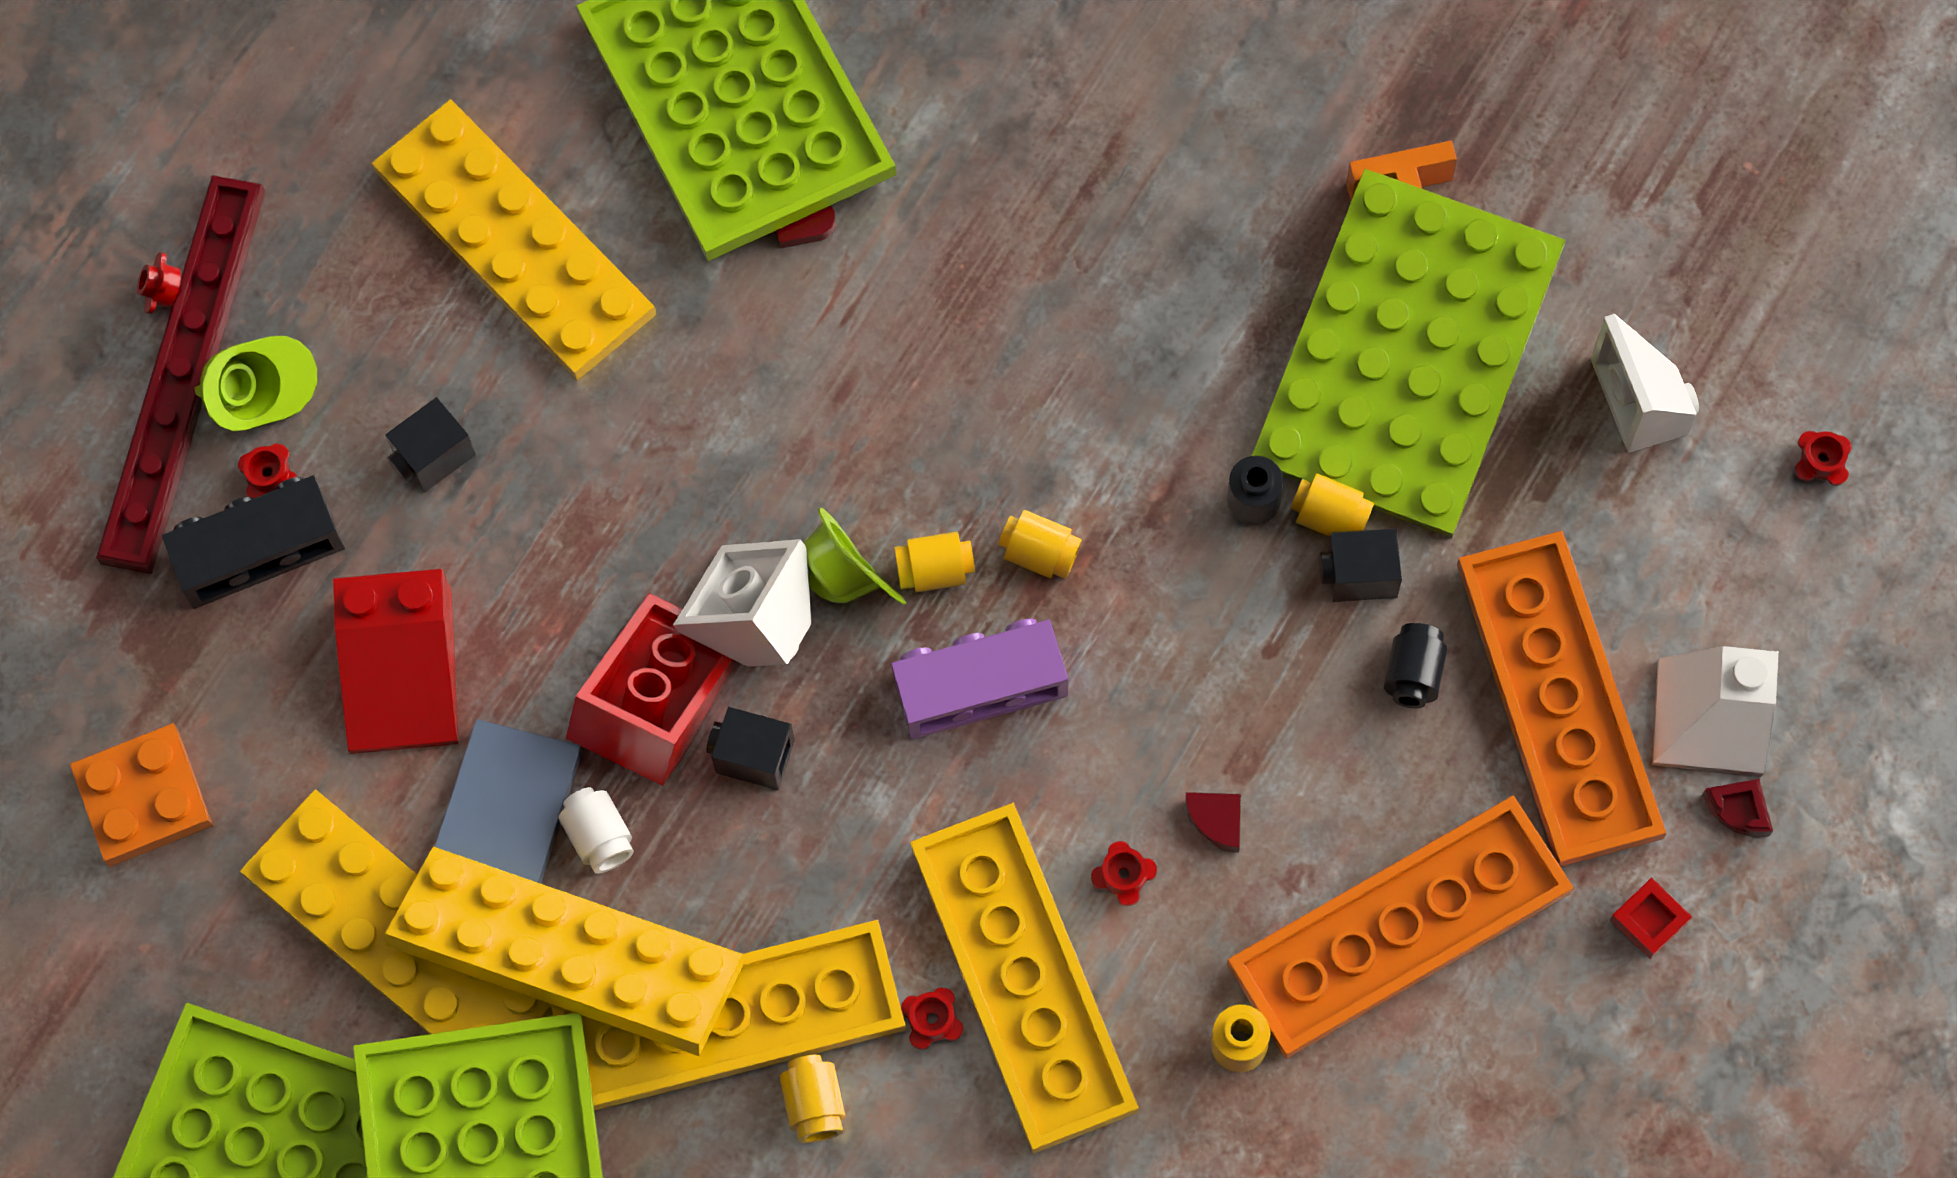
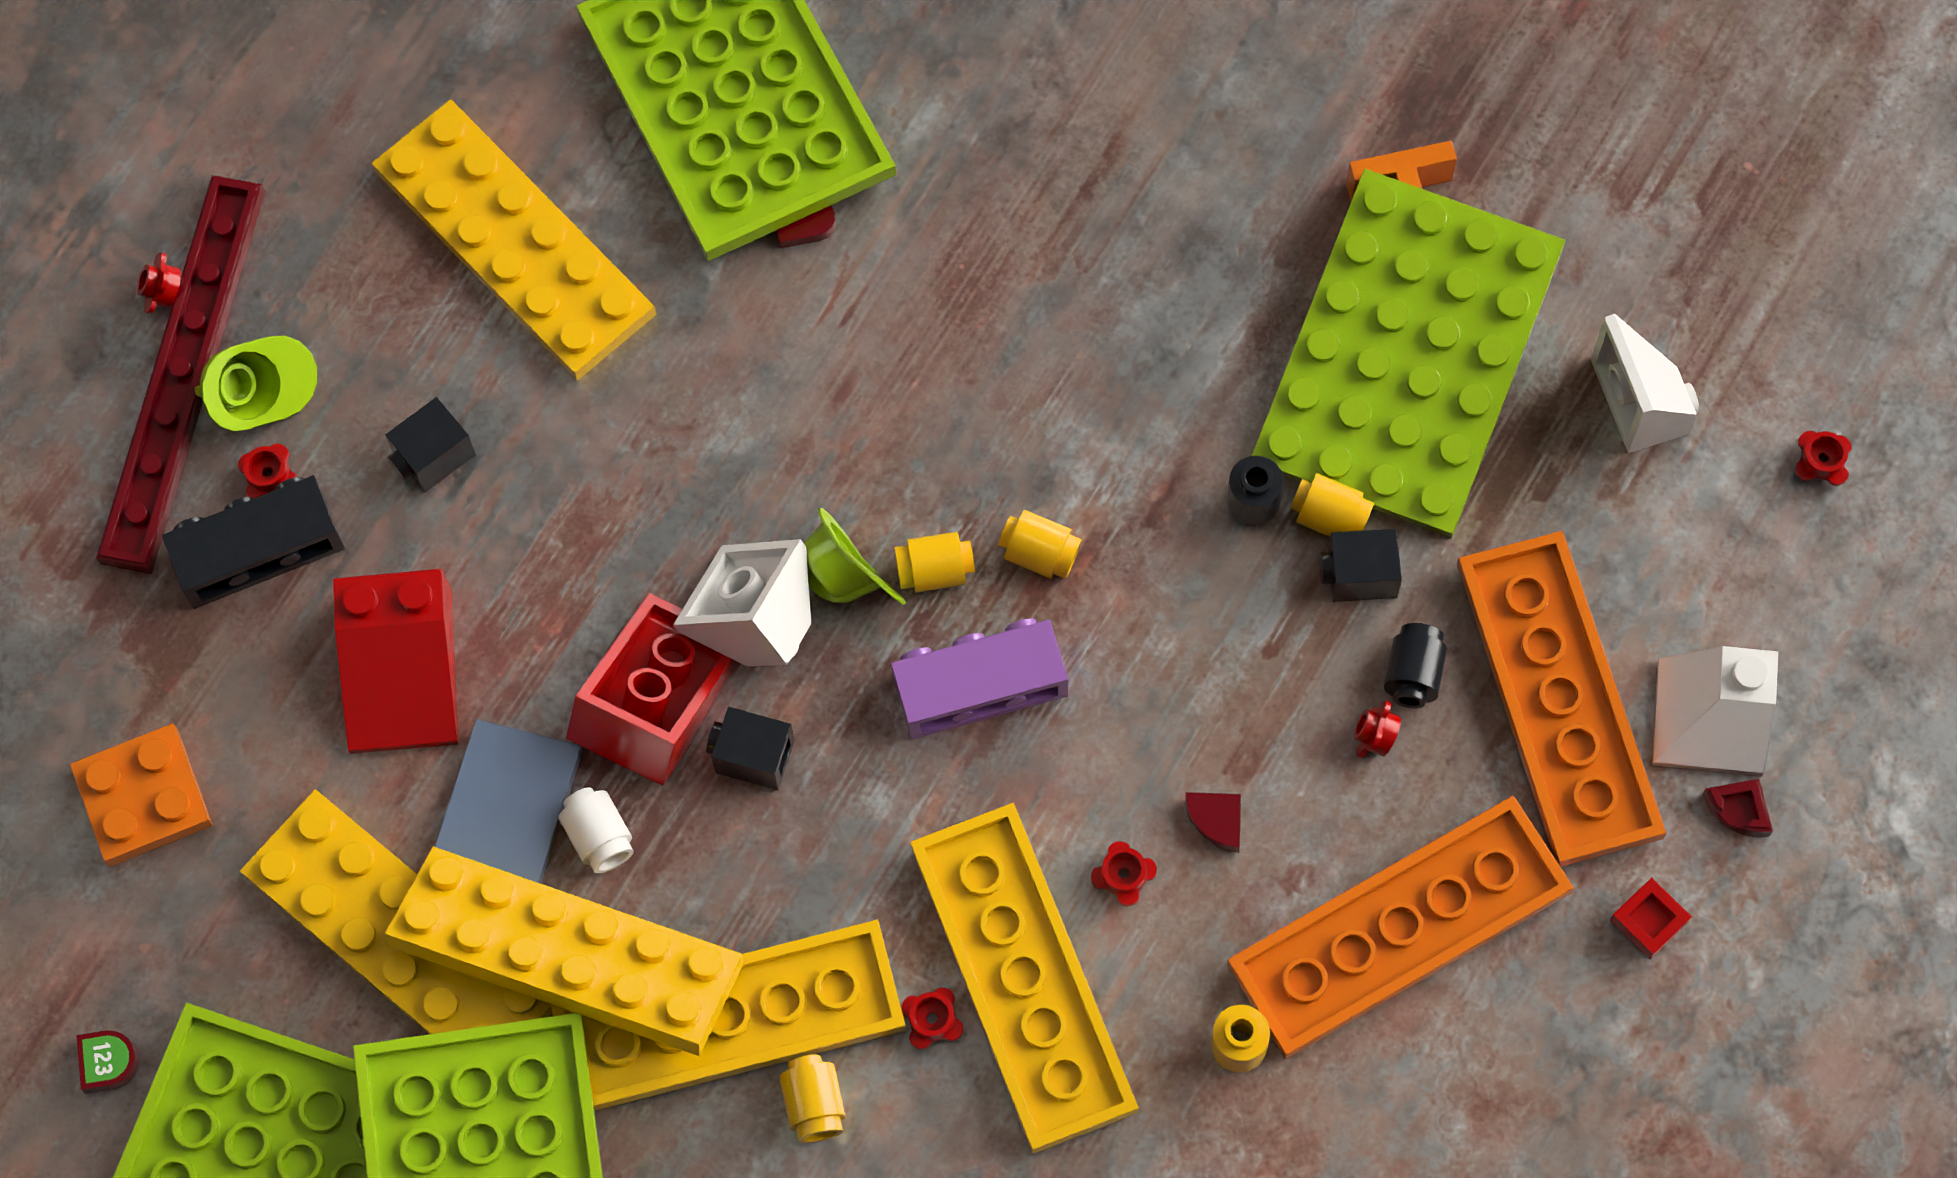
(105, 1060): none -> tile
(1377, 730): none -> red plate

